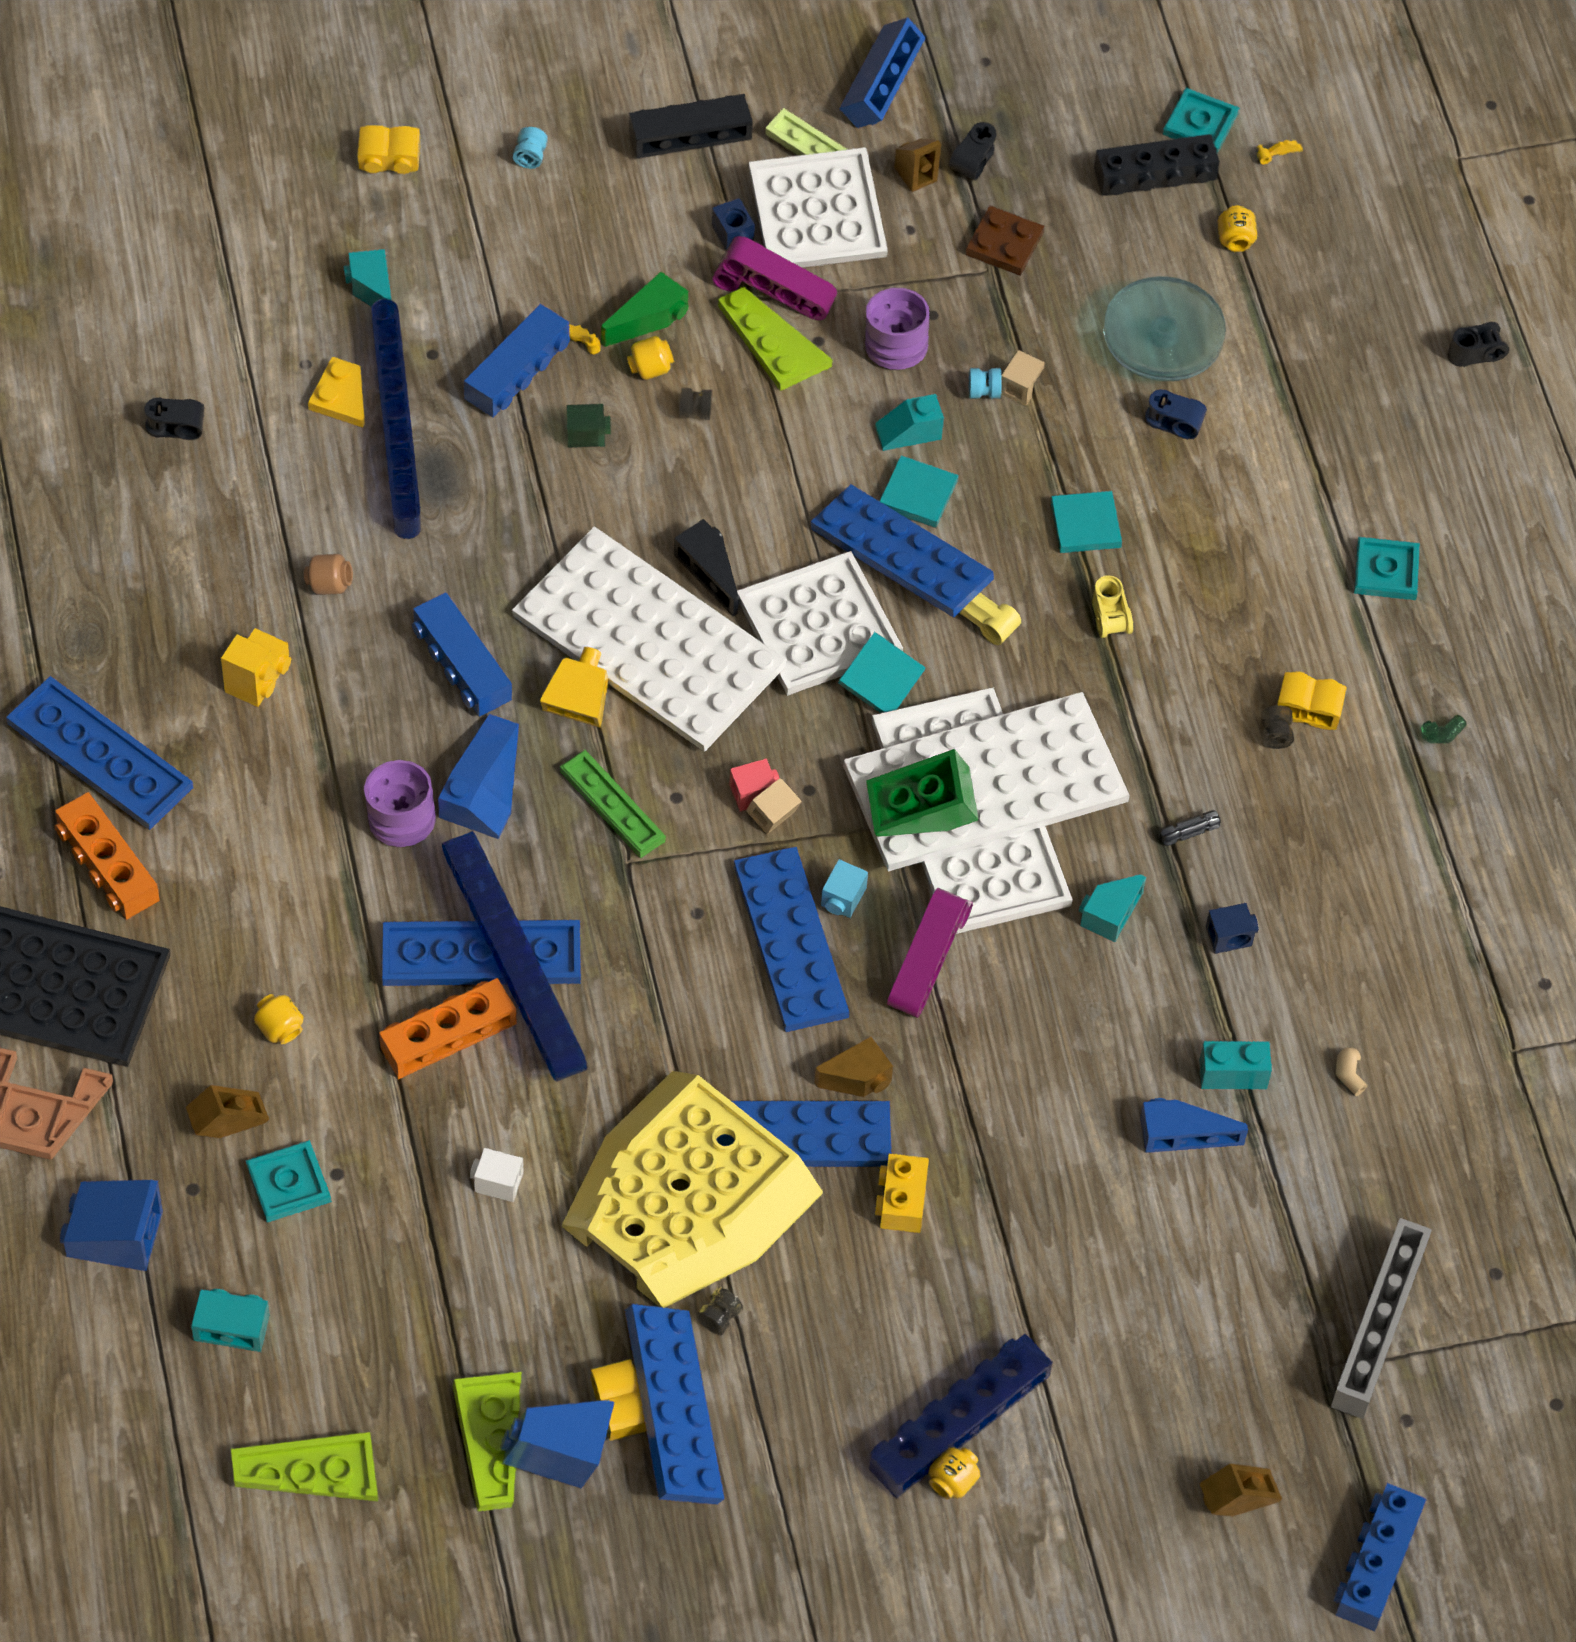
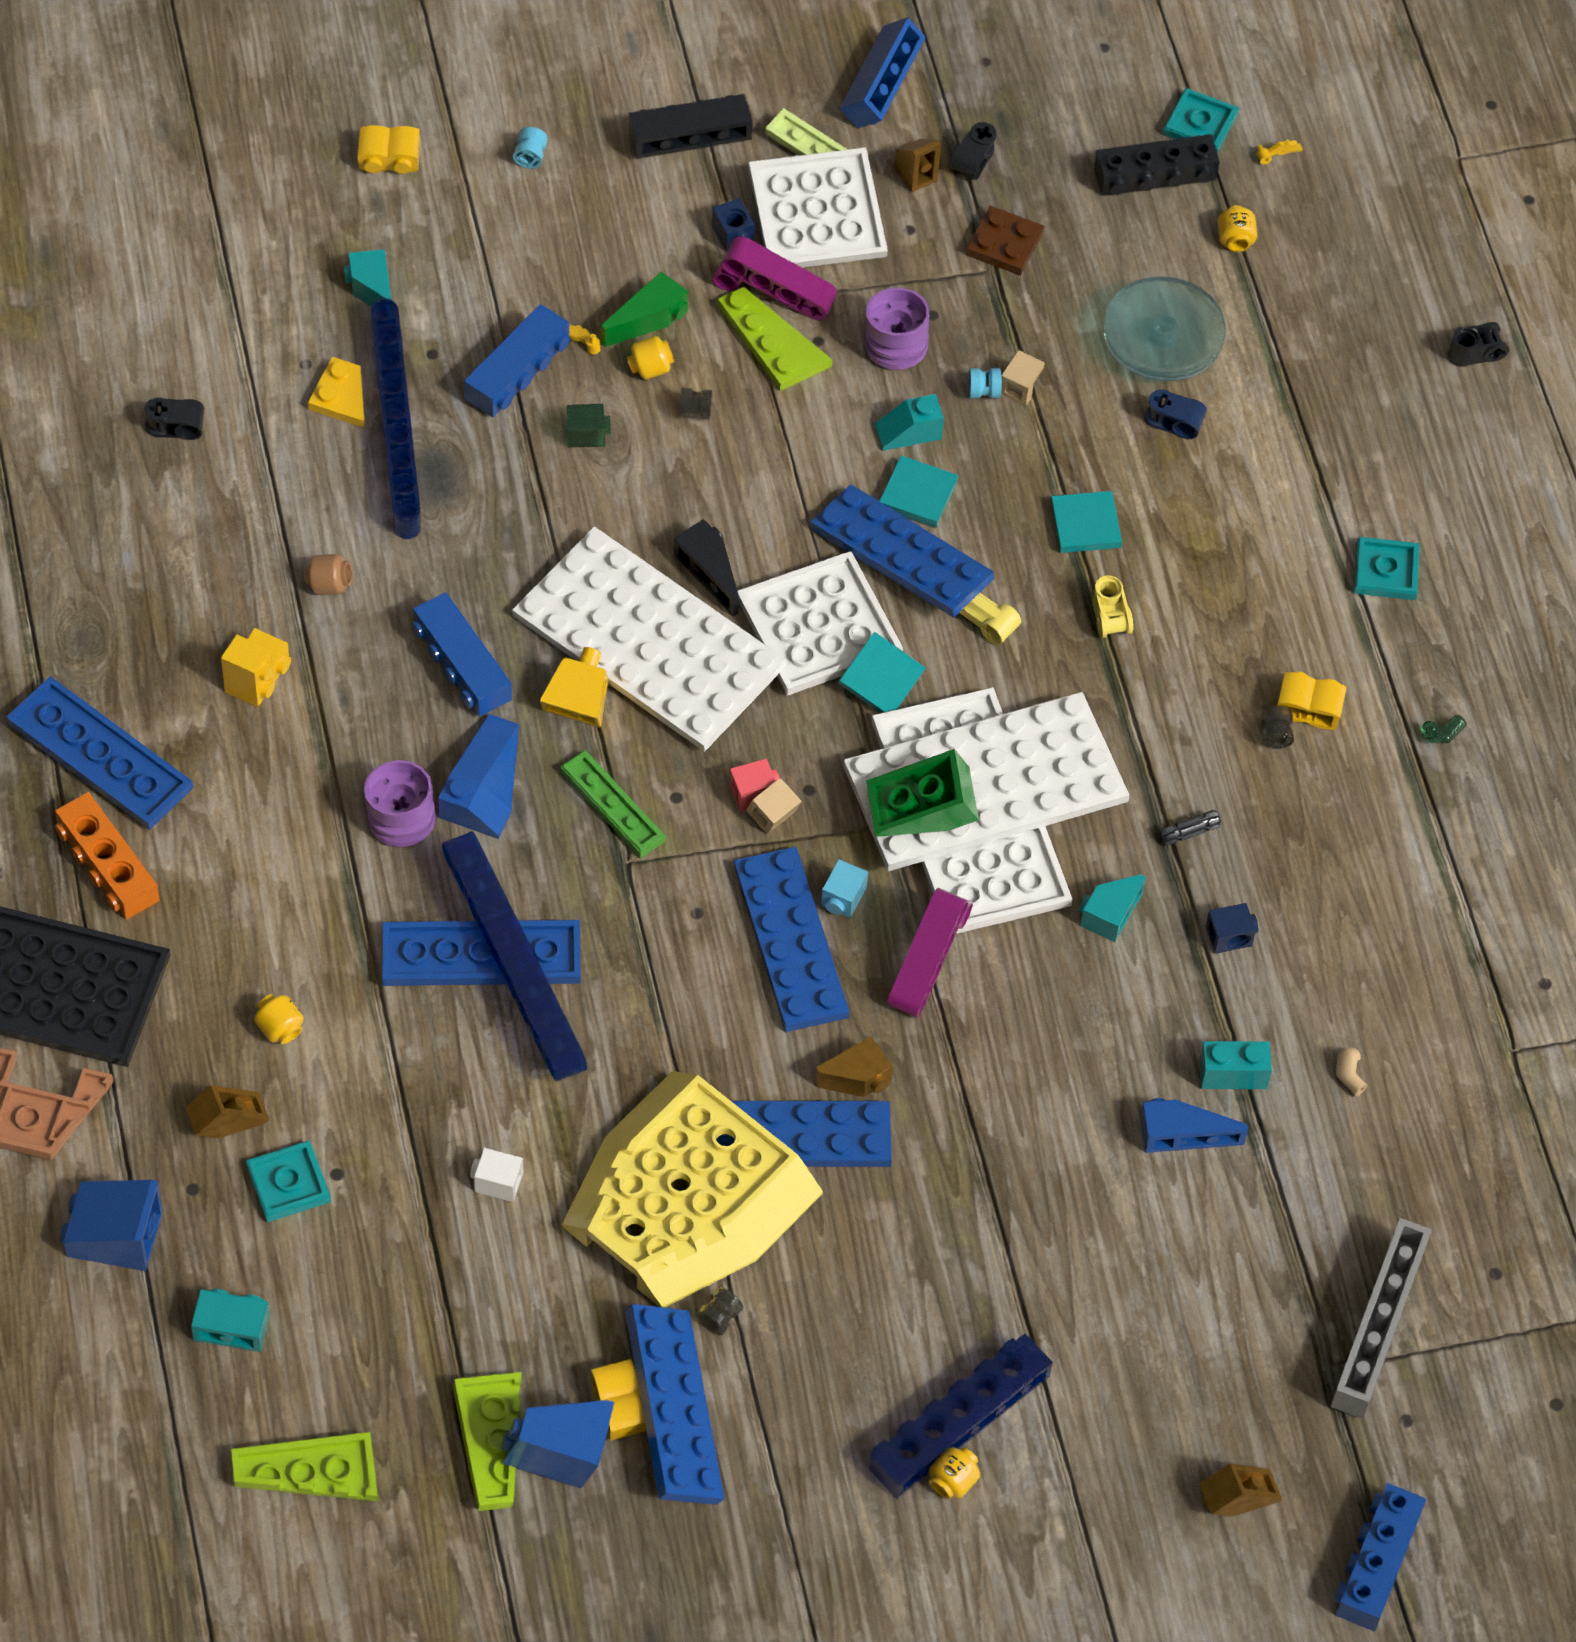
(439, 1042): orange brick -> none
(903, 1194): yellow brick -> none

